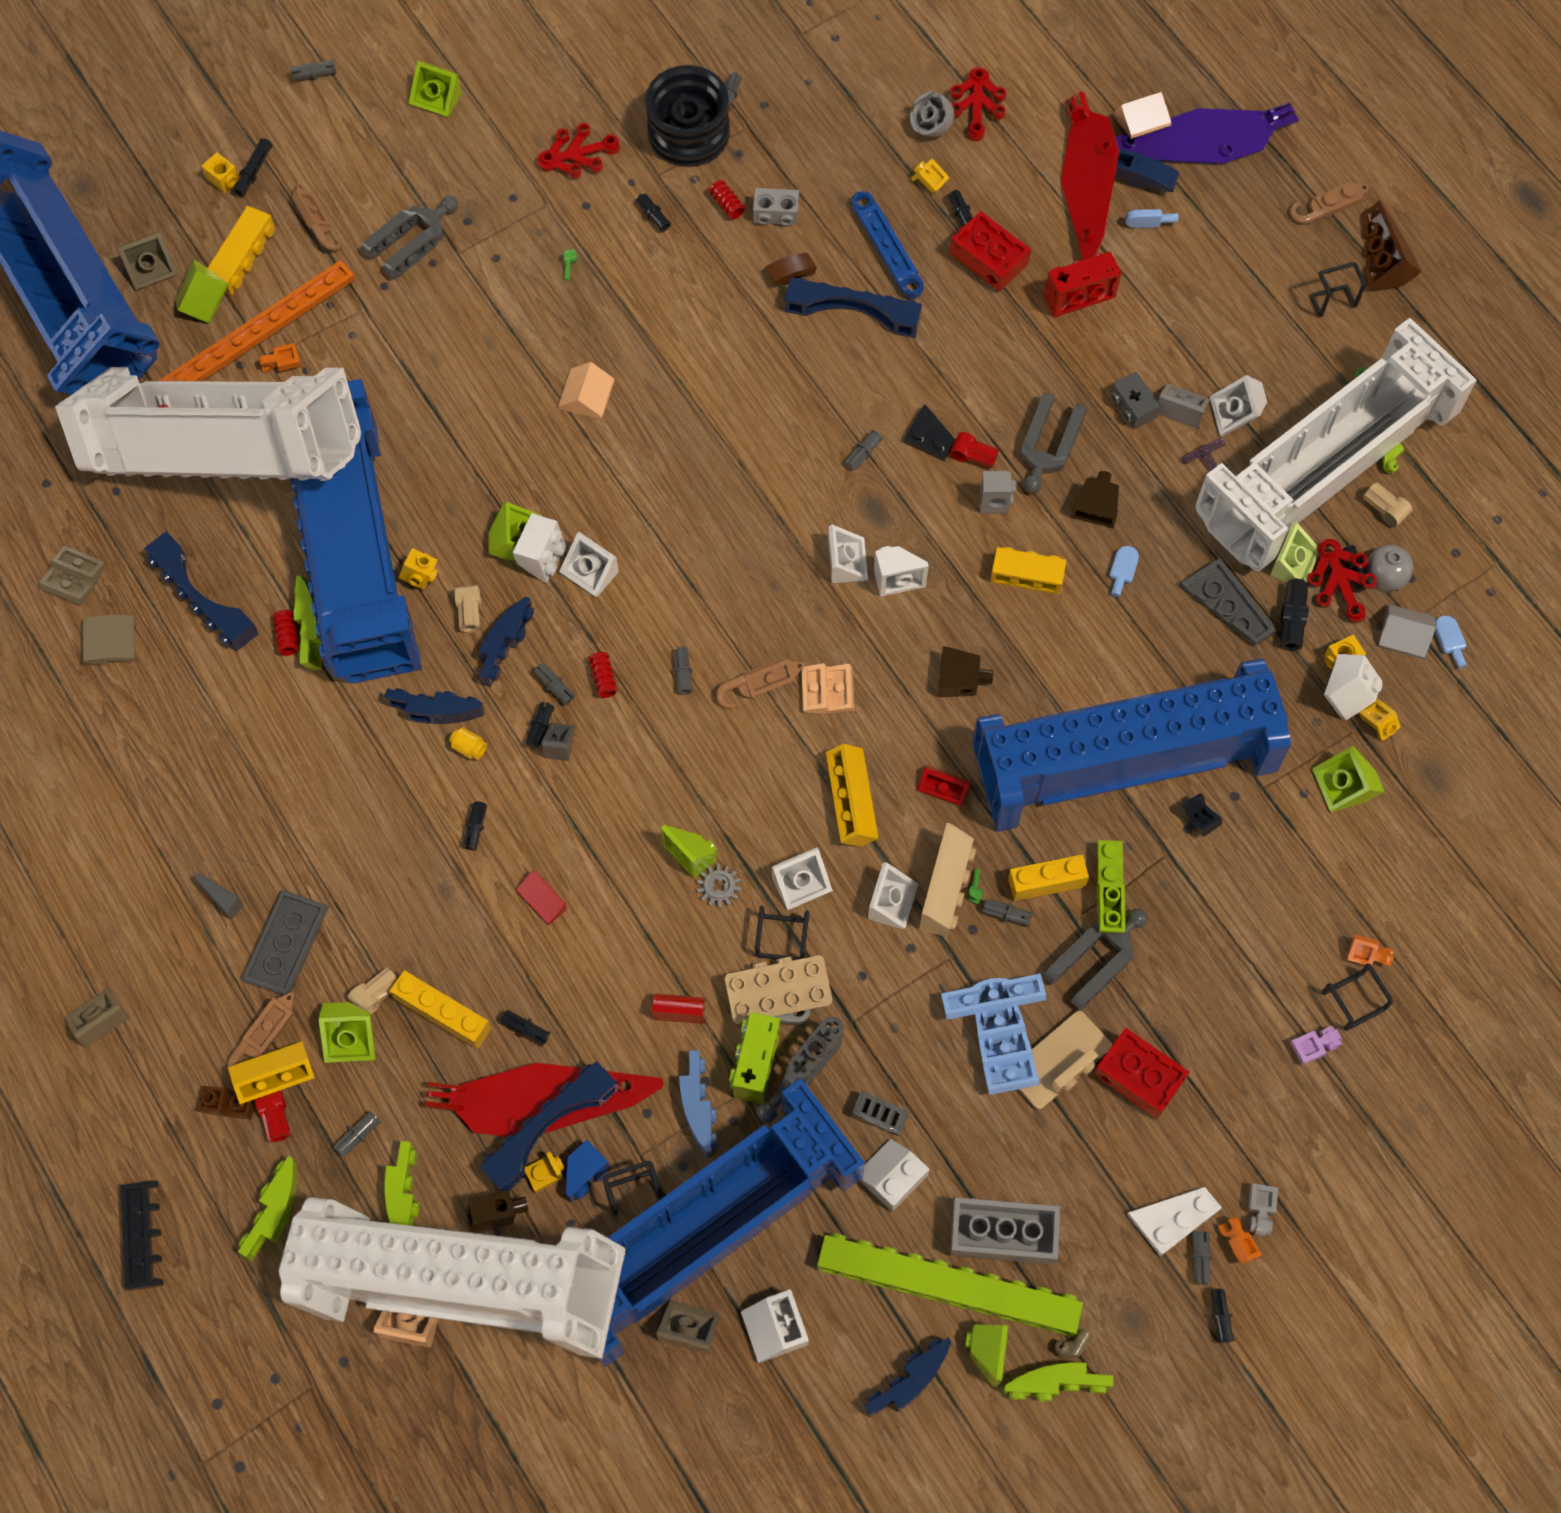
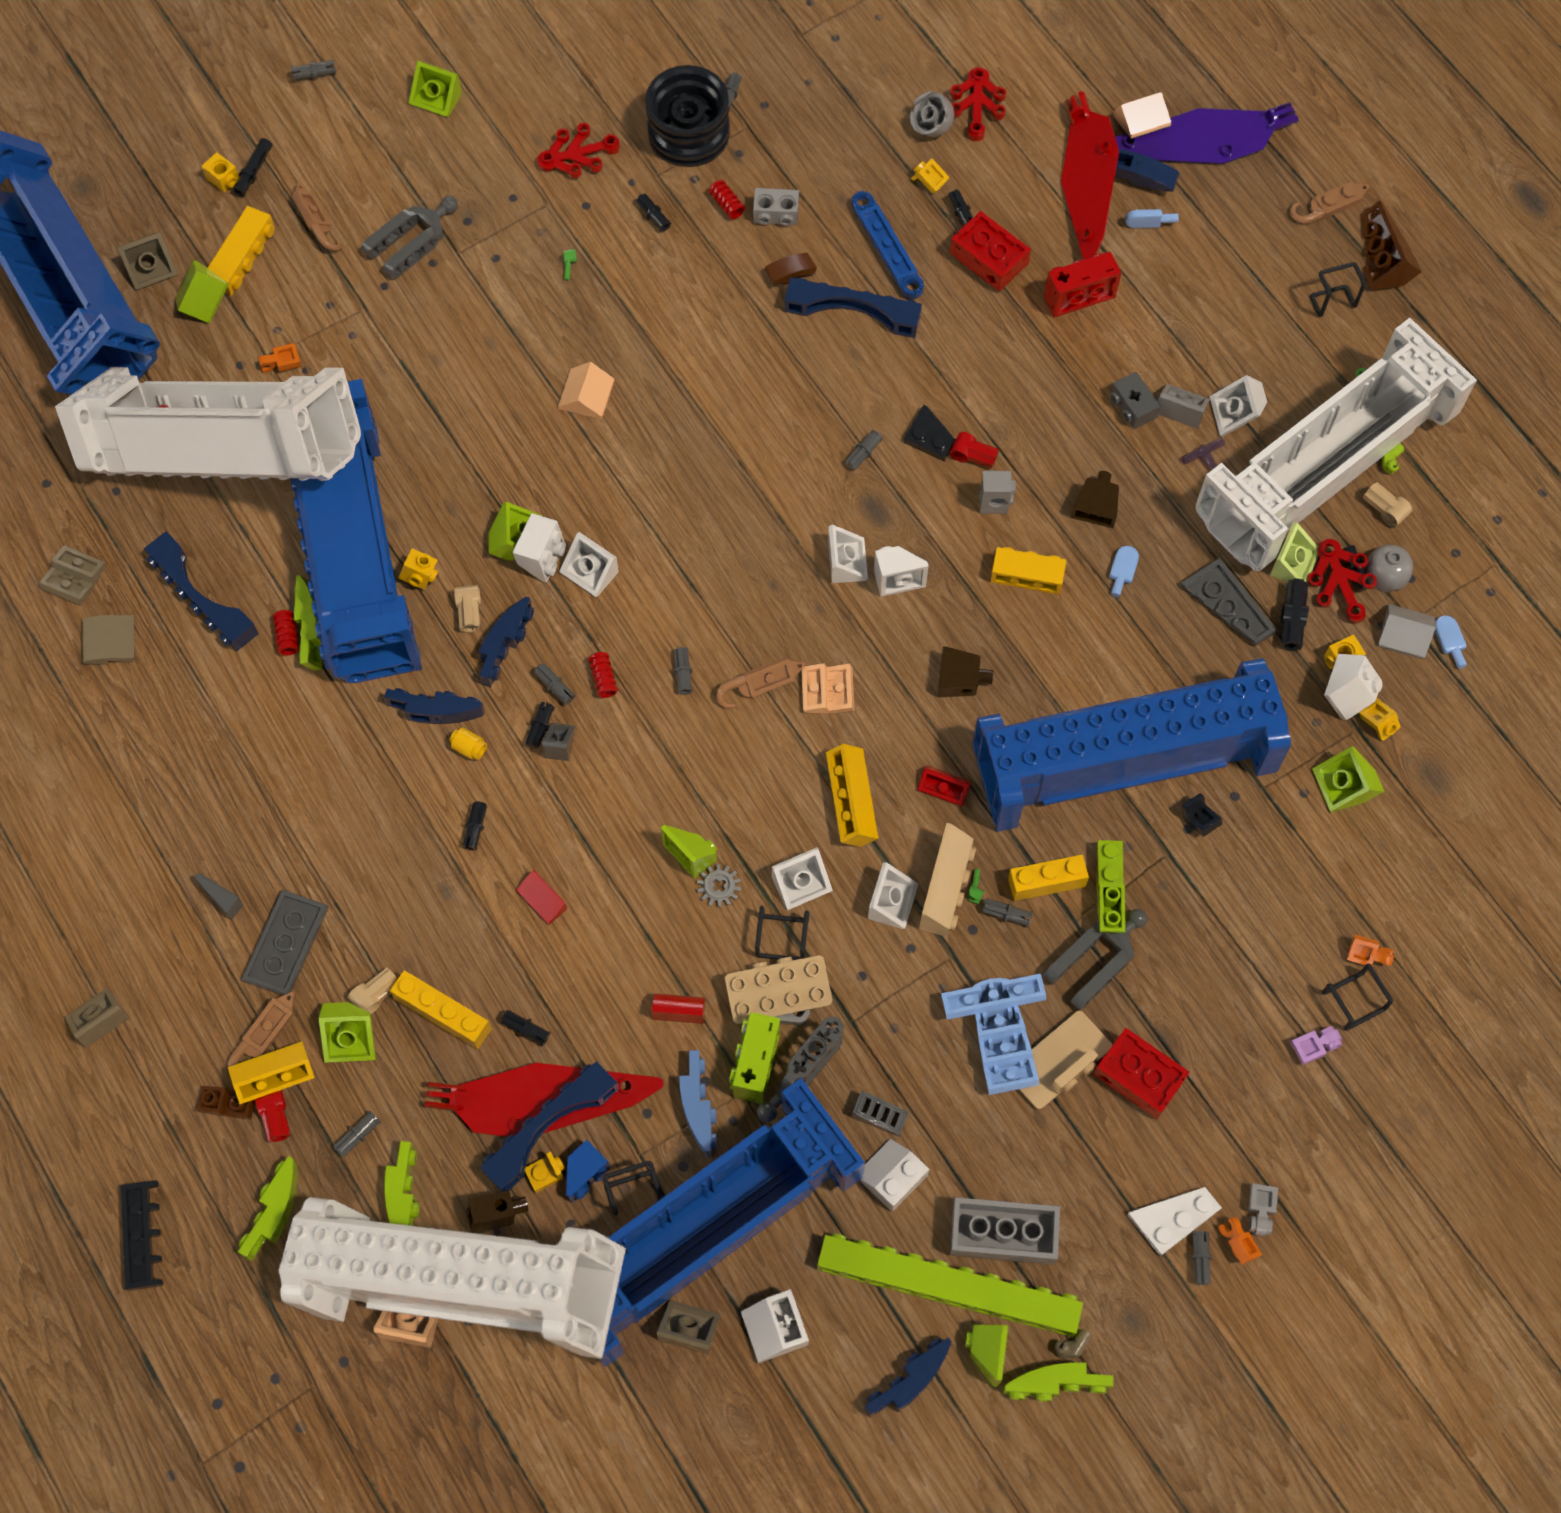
(263, 325): orange plate -> none
(1041, 461): dark grey piece -> none
(1221, 1317): black axle -> none

